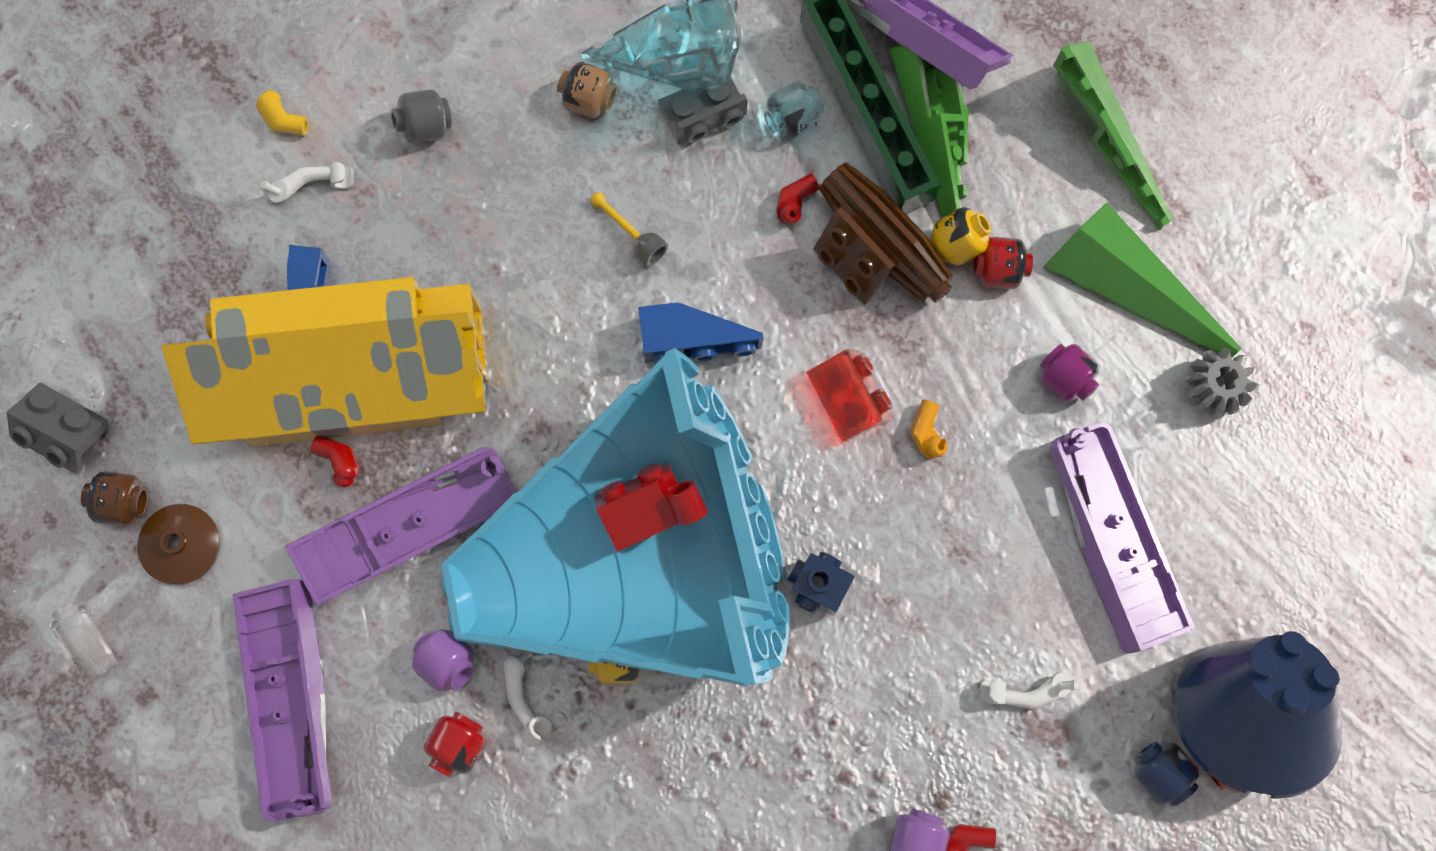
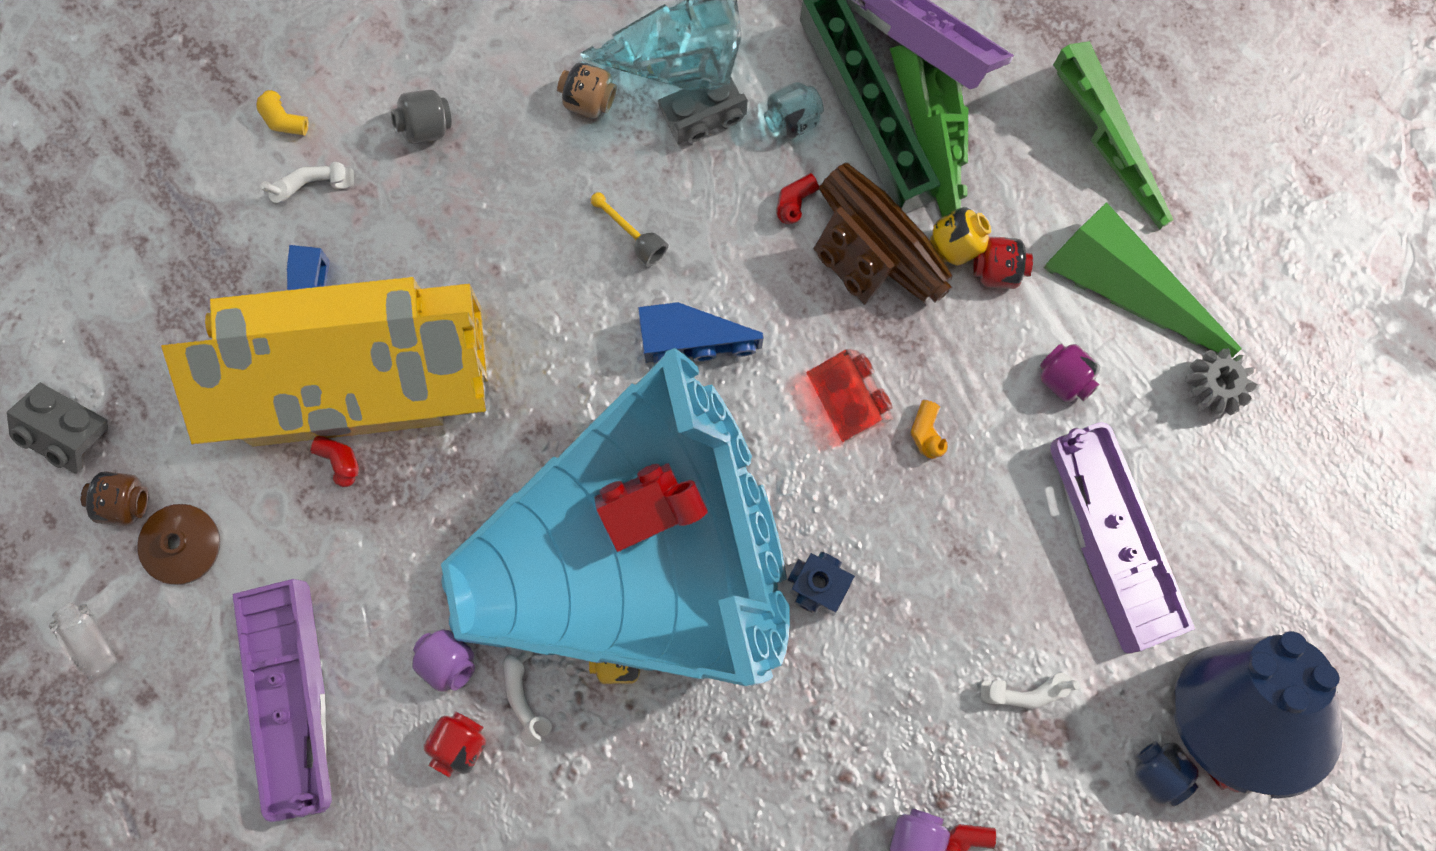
(401, 524): medium lavender piece -> none

